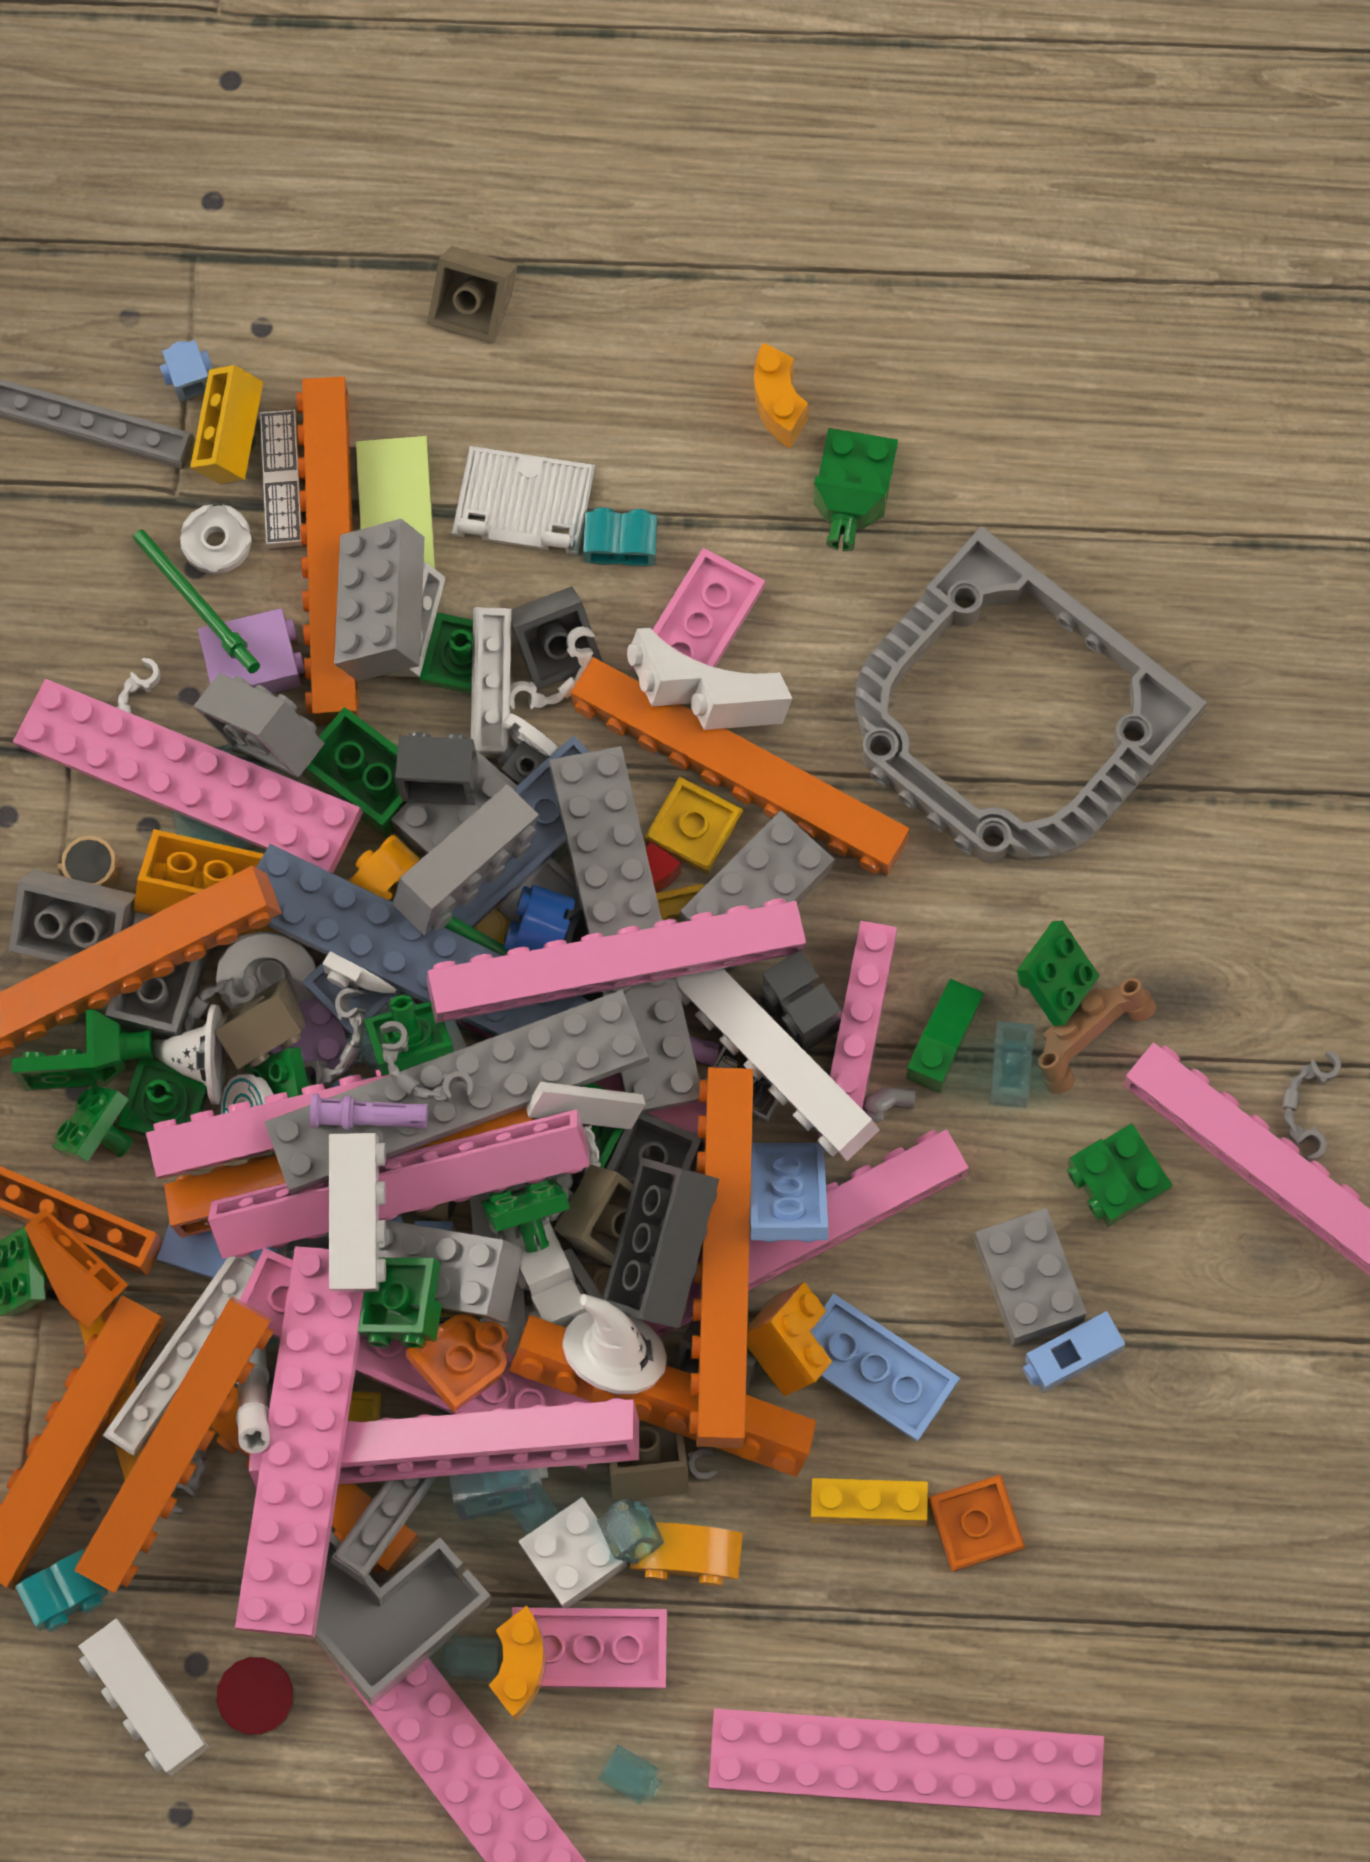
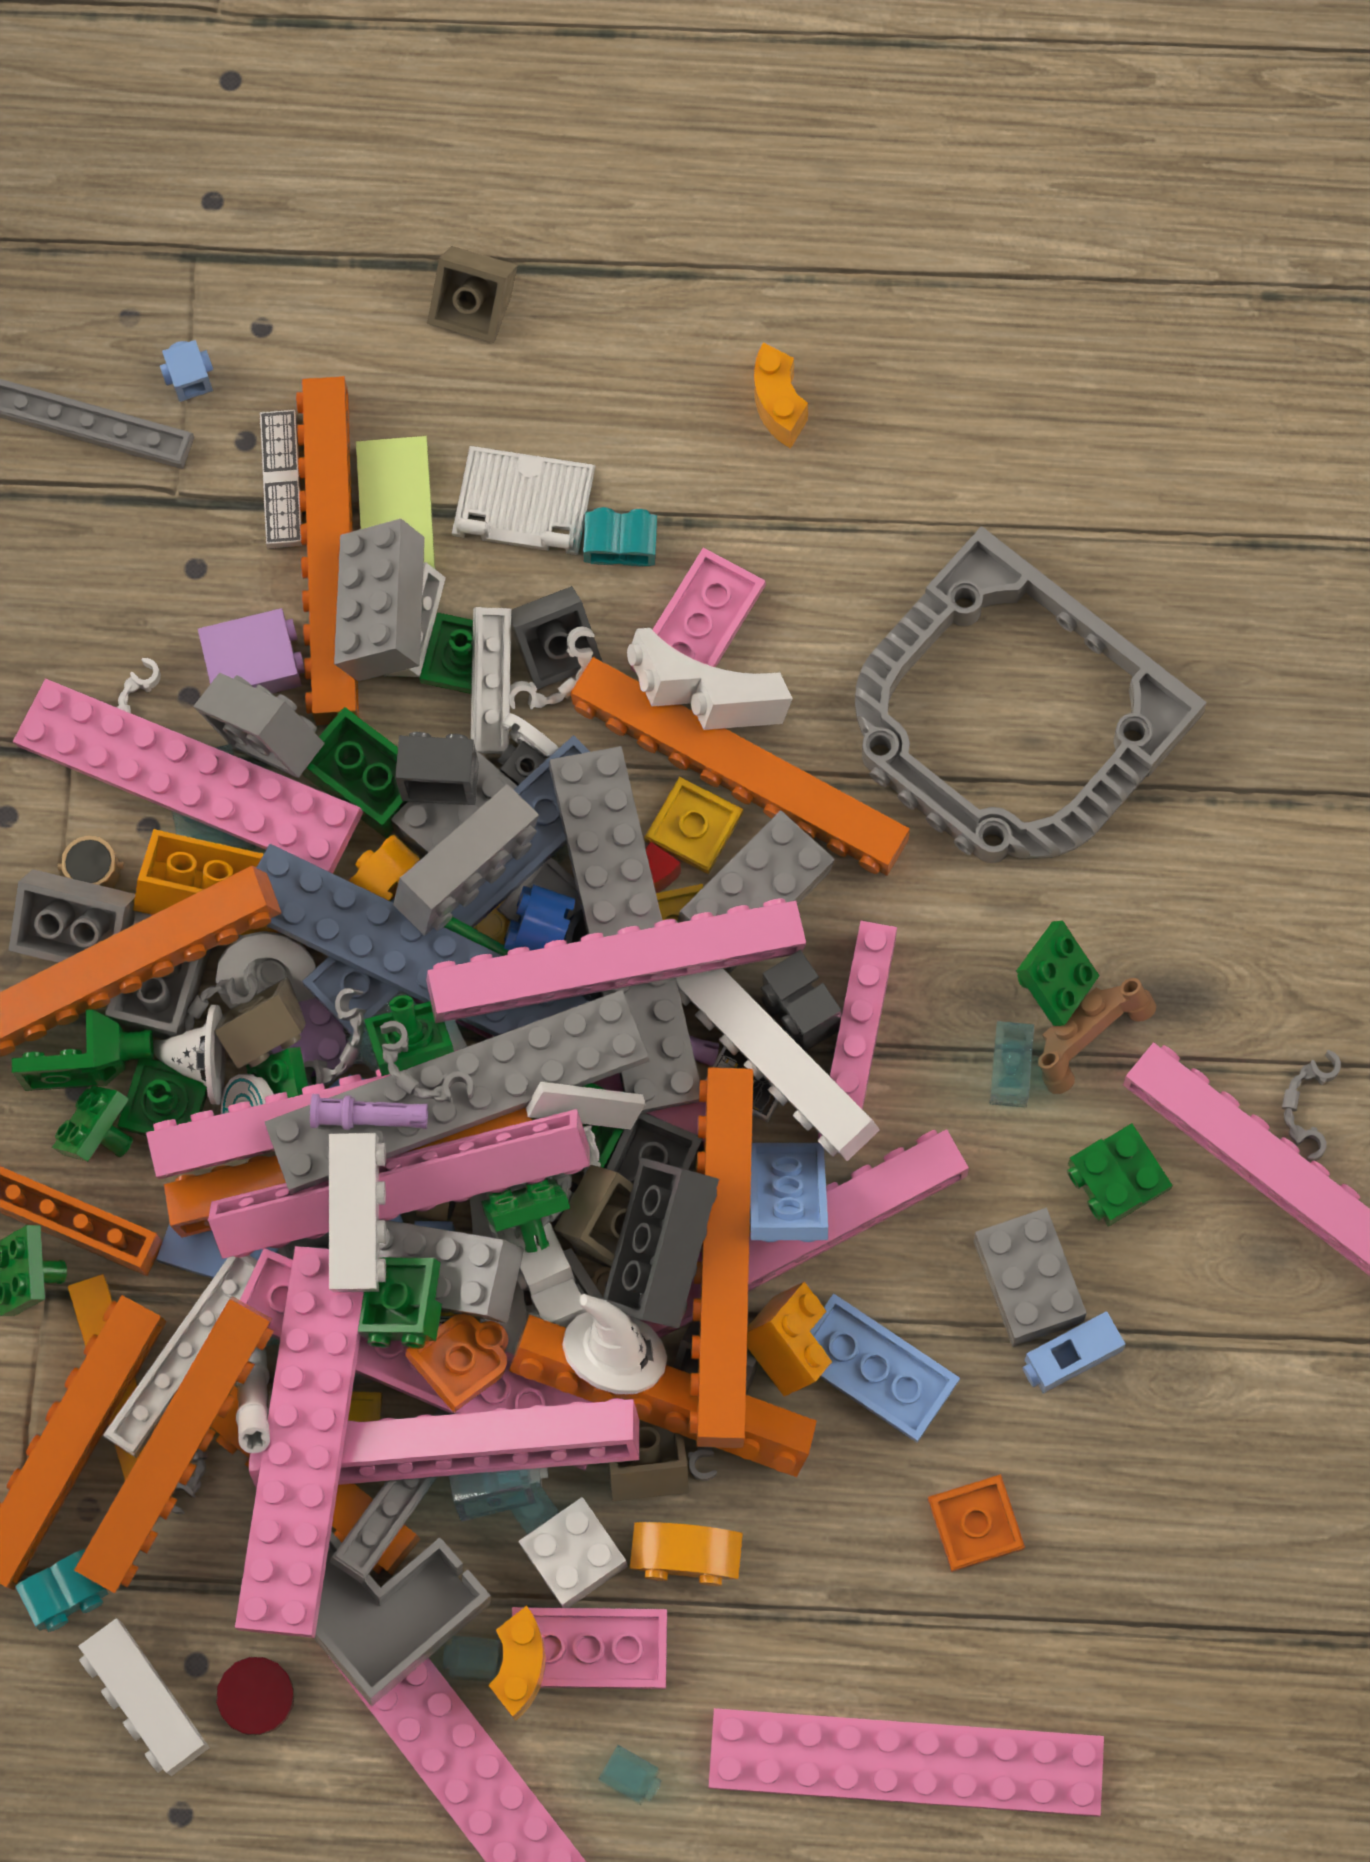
(75, 1272): orange slope -> none
(215, 558): white tile -> none
(226, 424): yellow brick -> none
(232, 642): green bar -> none
(345, 973): white plate -> none
(630, 1531): clear light blue brick -> none
(853, 483): green plate -> none
(869, 1502): yellow brick -> none
(885, 1099): light grey arm -> none
(944, 1035): green slope -> none

